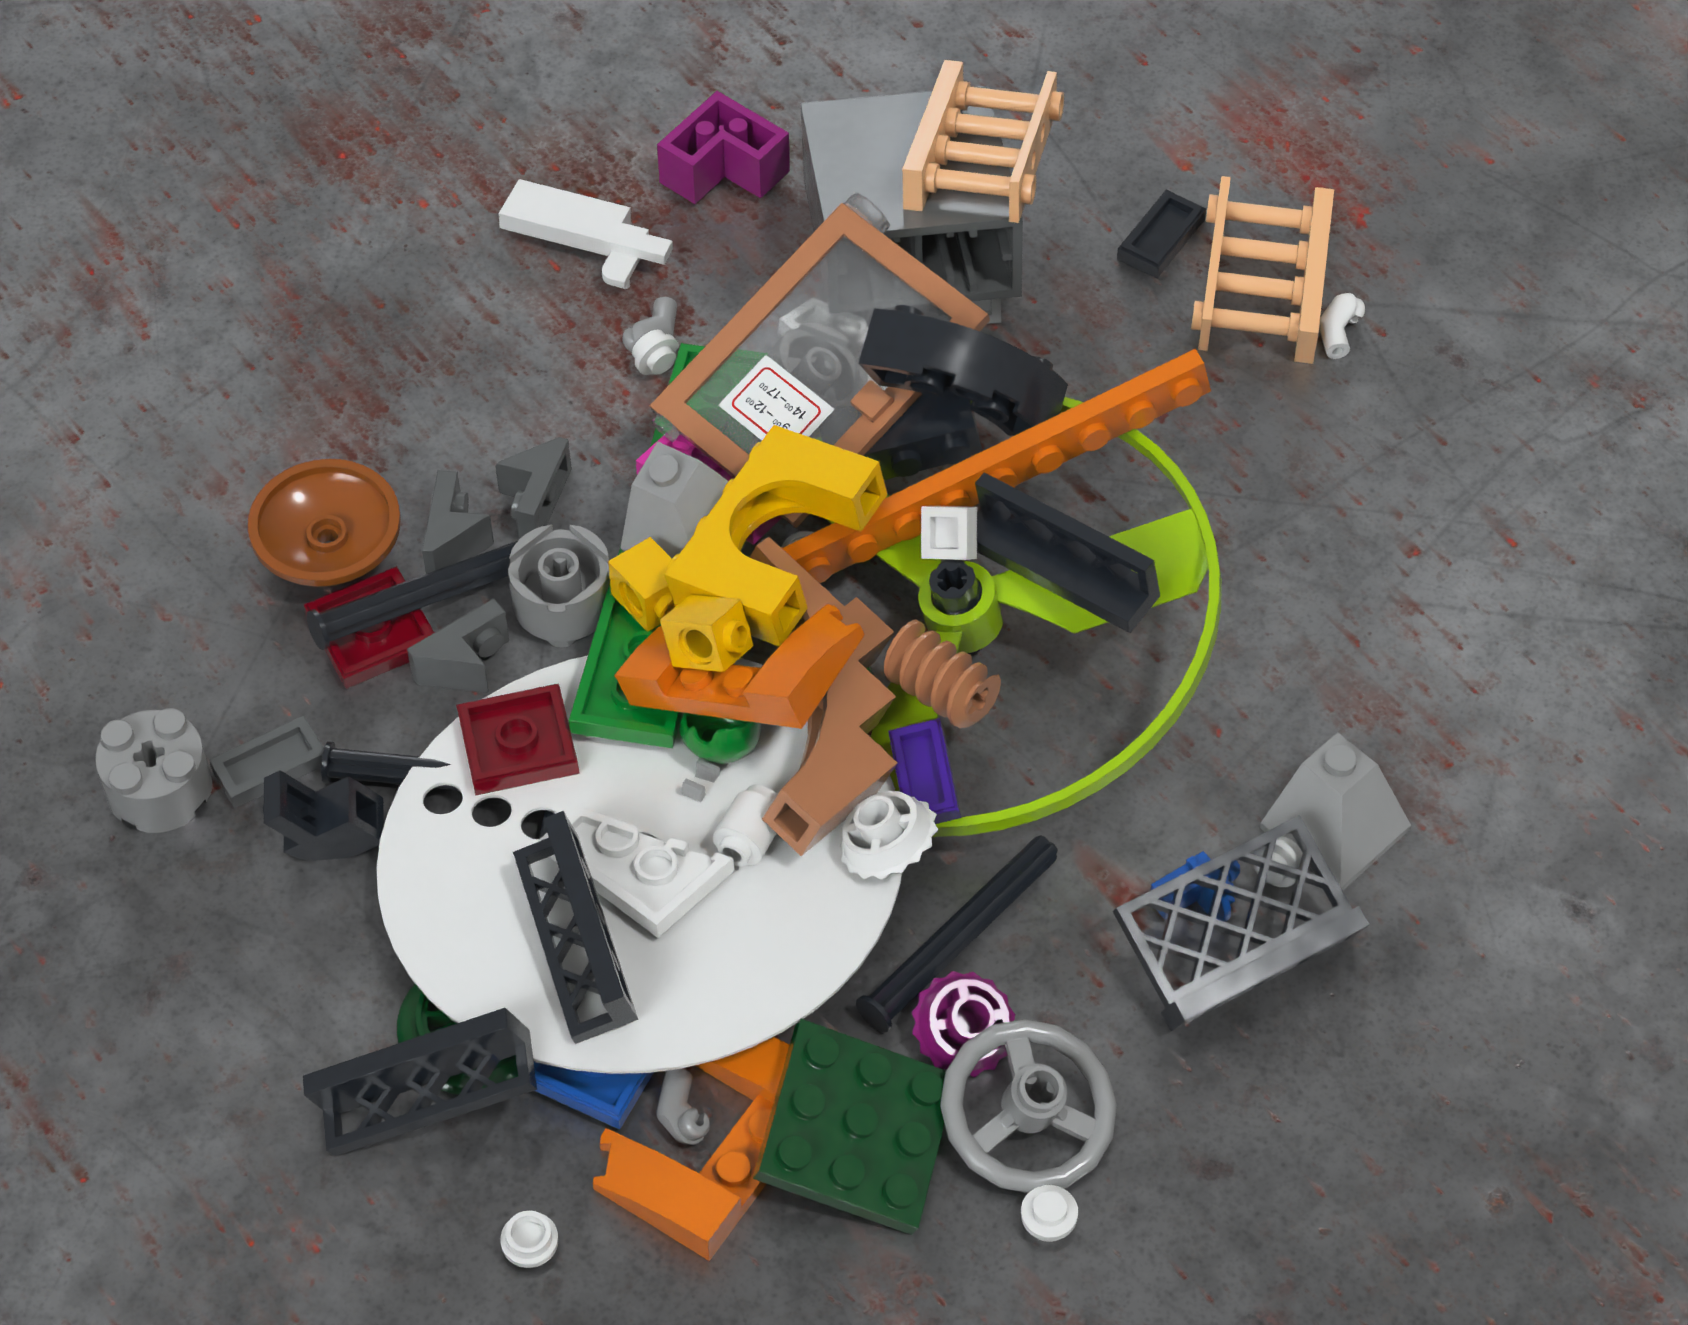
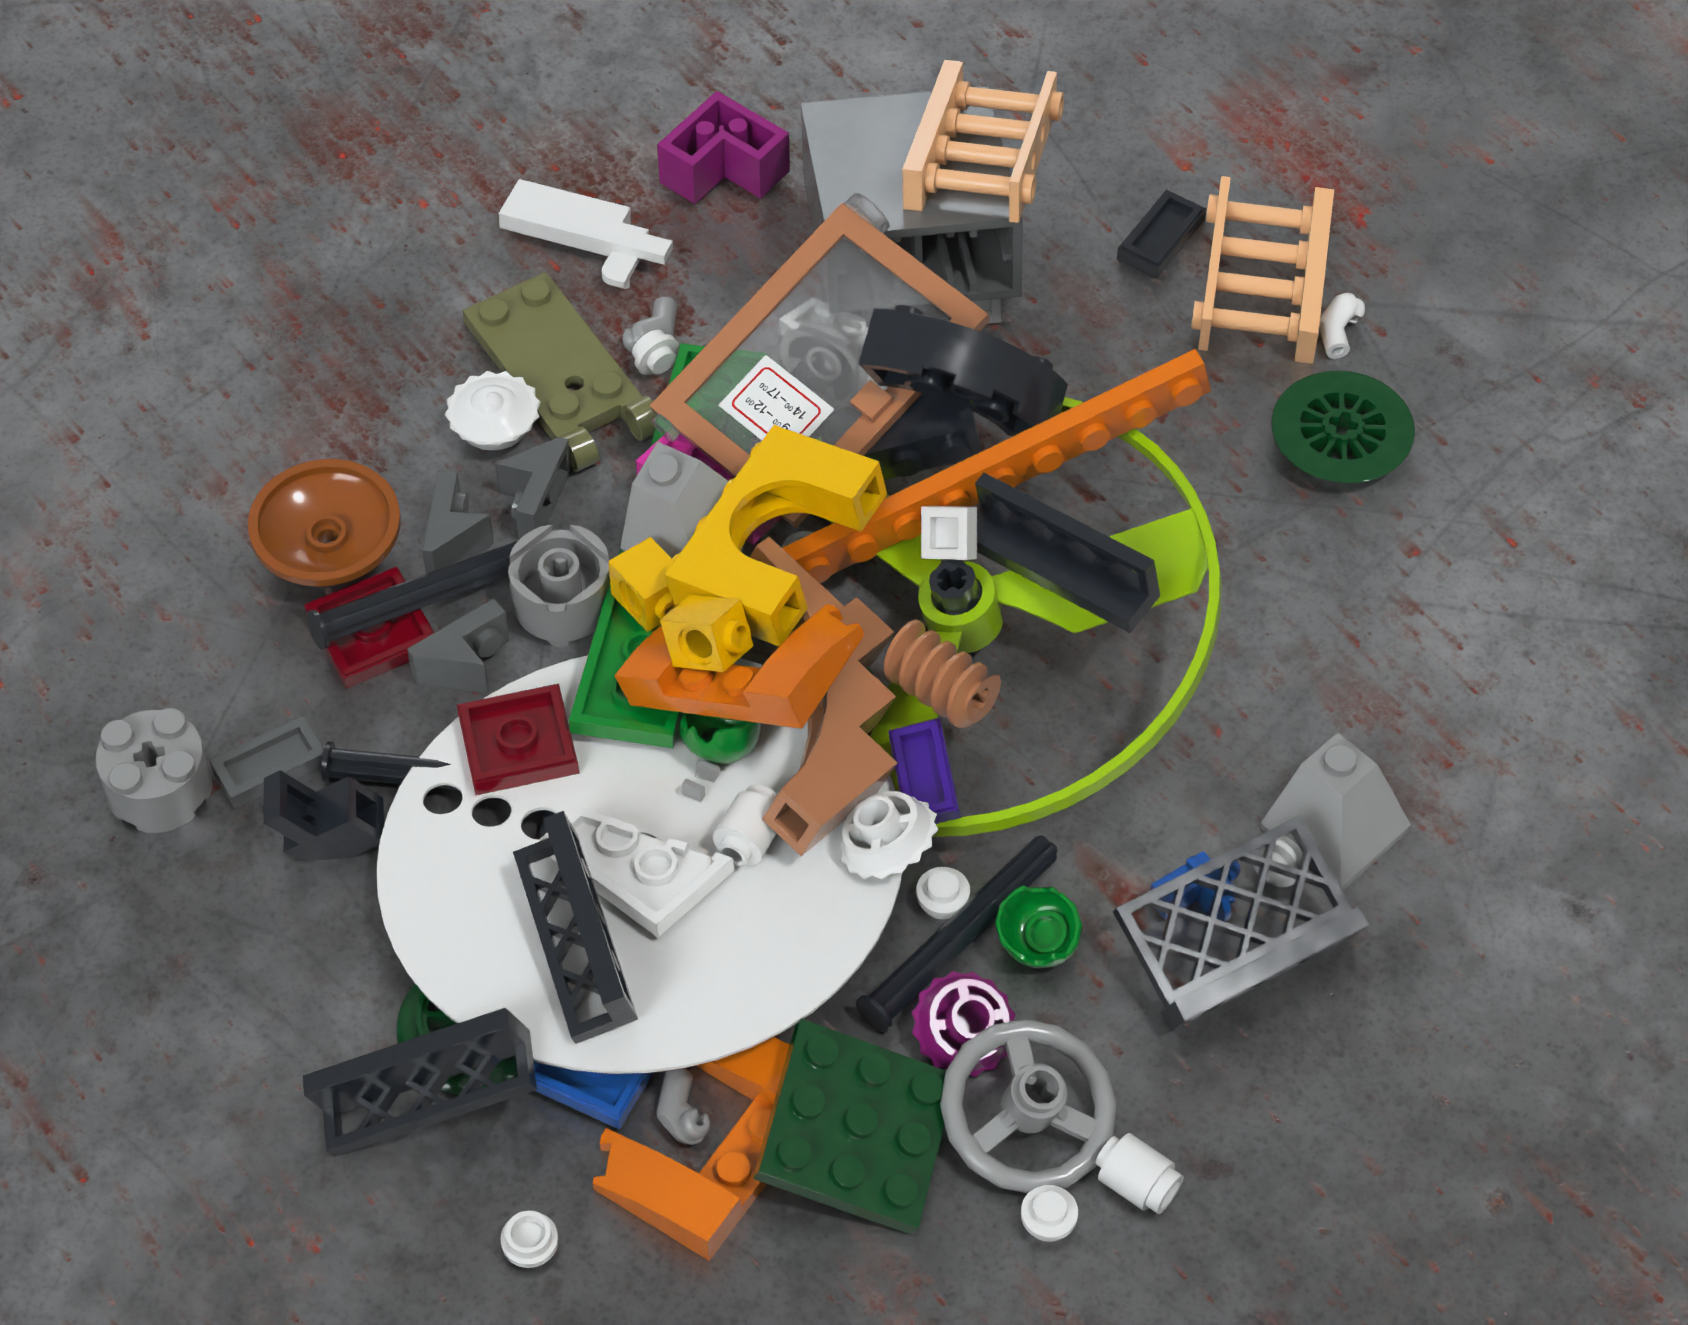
(492, 410): none -> white piece
(544, 340): none -> olive hinge
(942, 892): none -> white plate
(1039, 926): none -> green hair
(1138, 1173): none -> white brick
(1307, 423): none -> dark green piece

